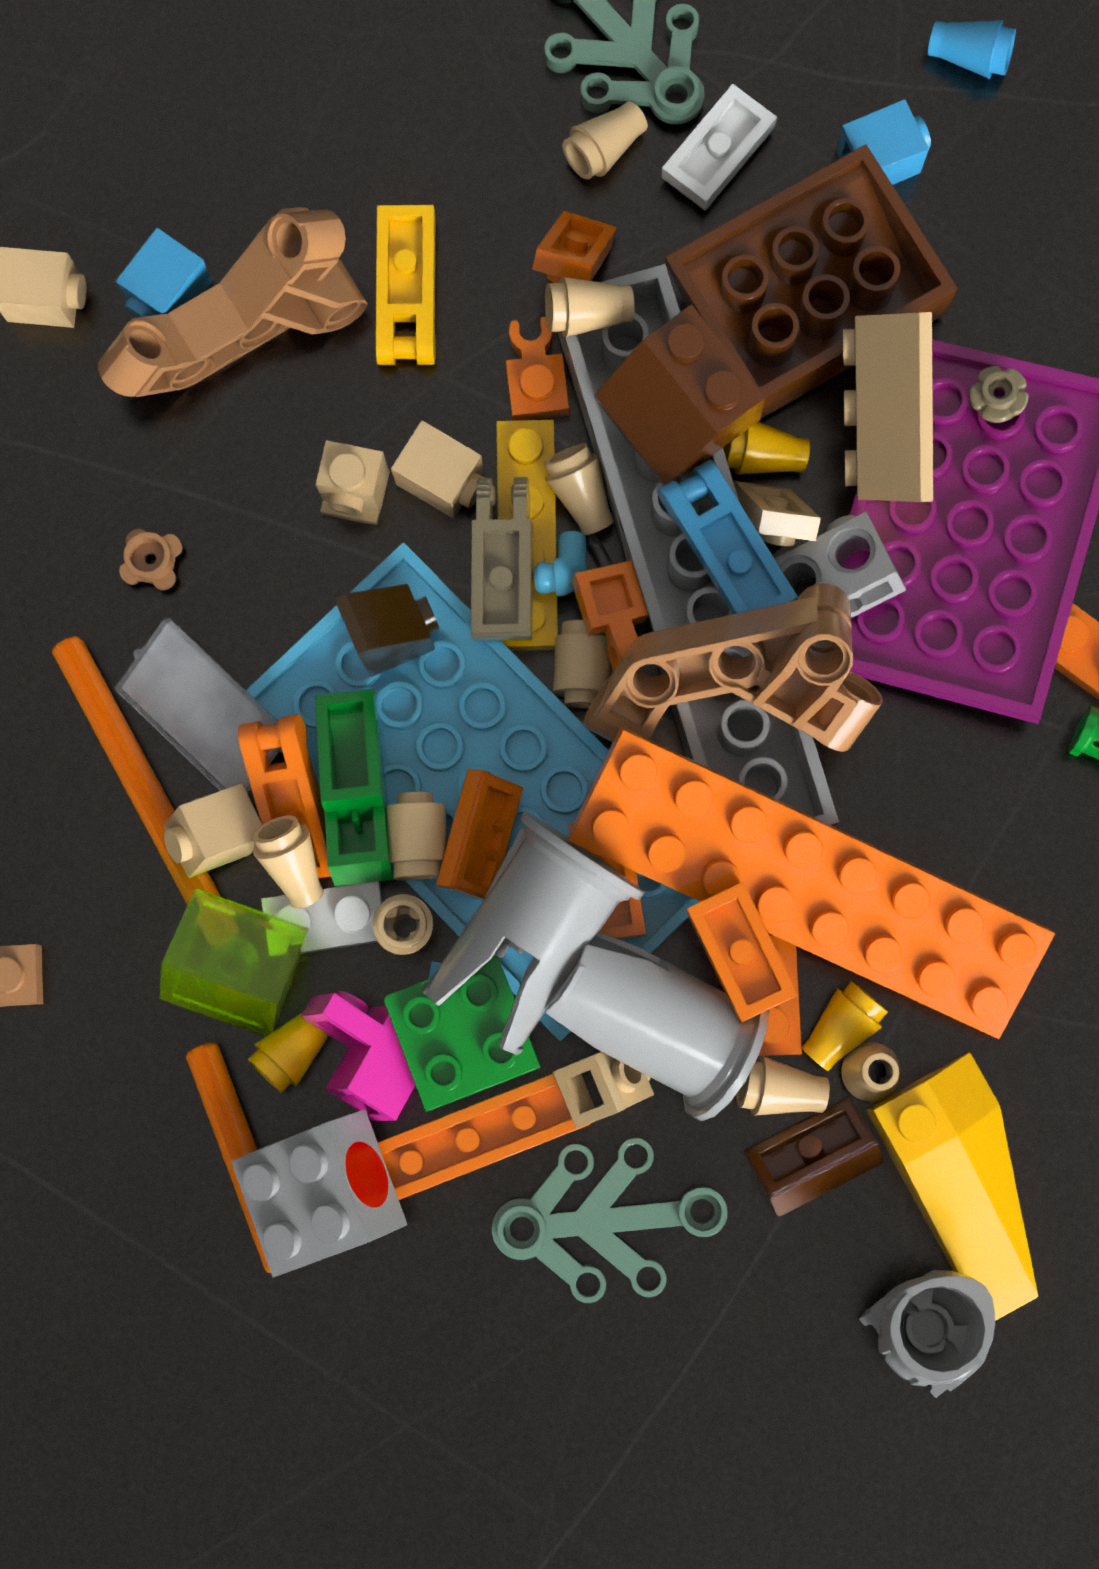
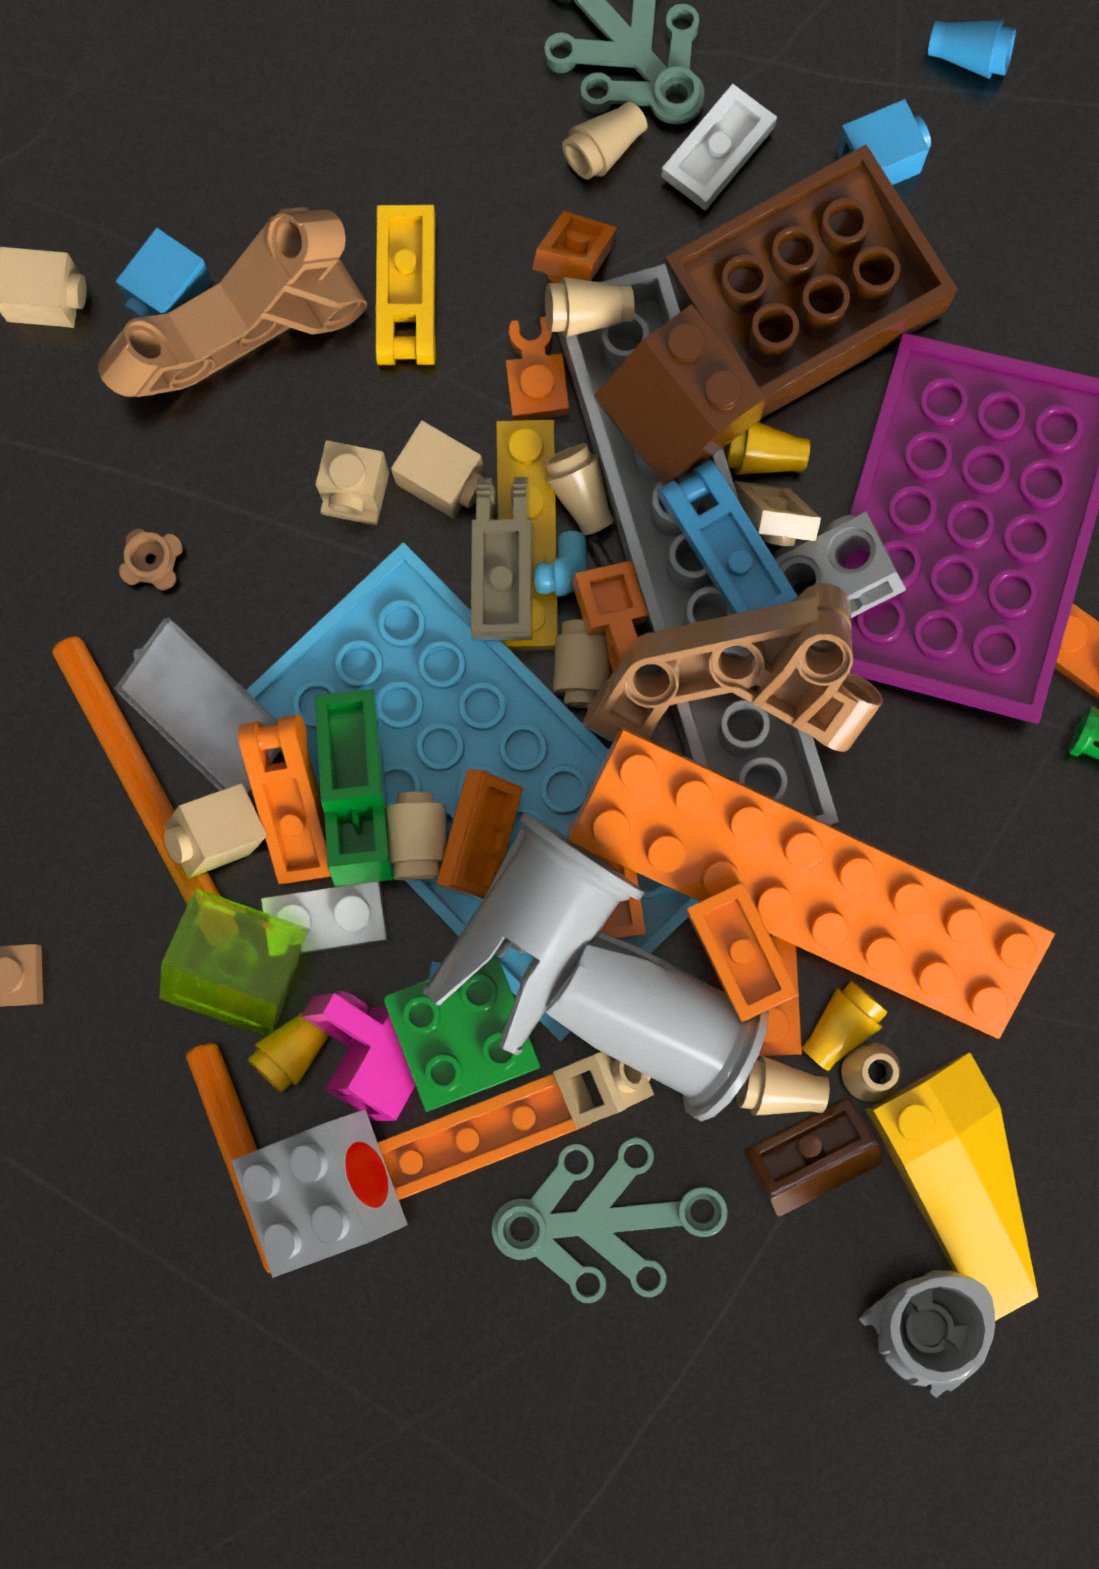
(289, 858): tan cone -> none
(387, 626): dark brown slope -> none
(391, 913): tan cone -> none
(890, 407): tan slope -> none
(994, 408): dark tan plate -> none

